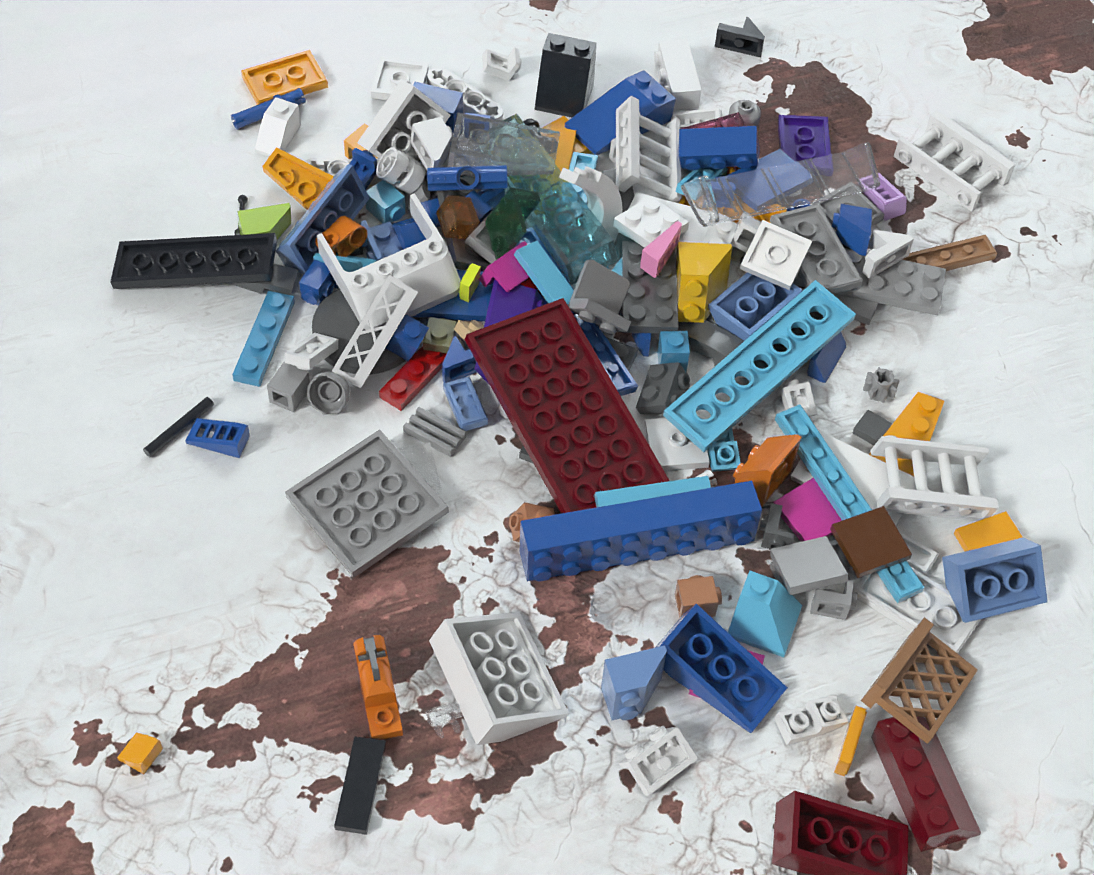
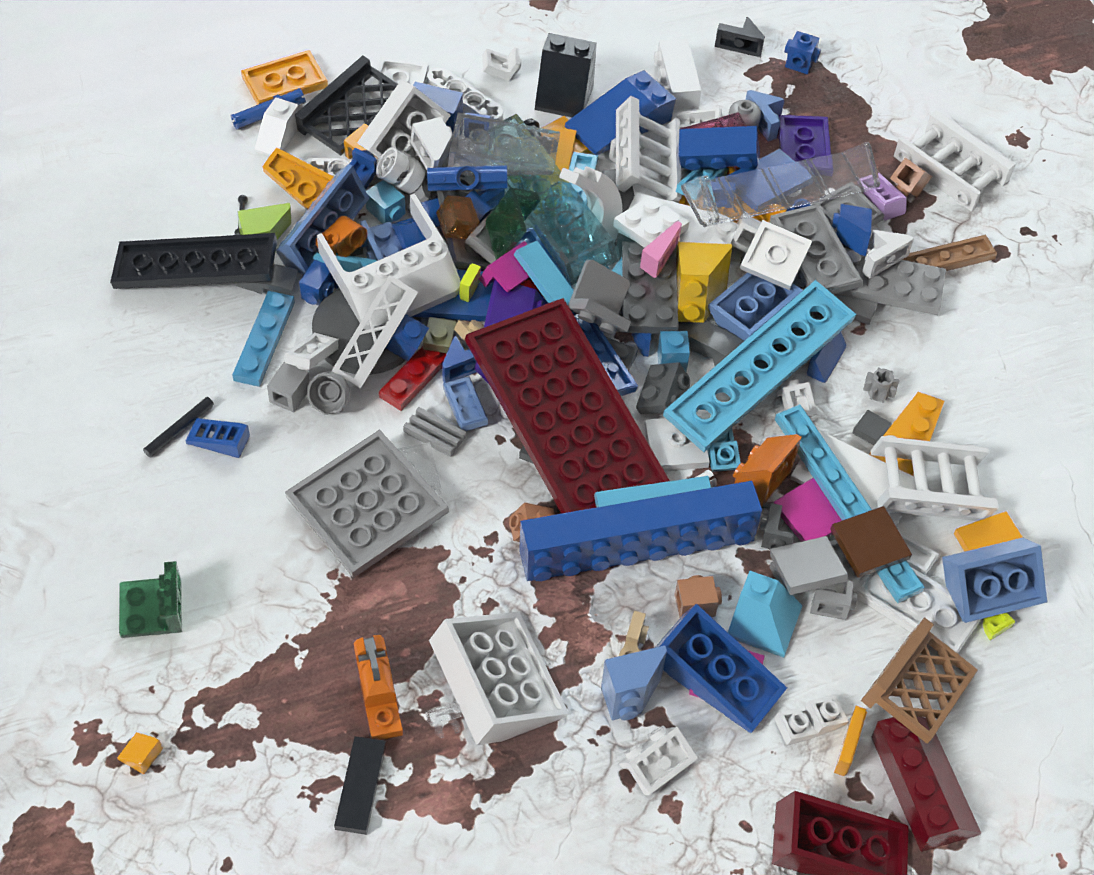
(151, 604): none -> clear green bracket
(336, 96): none -> black fence
(636, 634): none -> tan plate
(770, 109): none -> medium blue slope
(802, 52): none -> blue brick
(910, 178): none -> nougat brick
(997, 625): none -> neon yellow tile

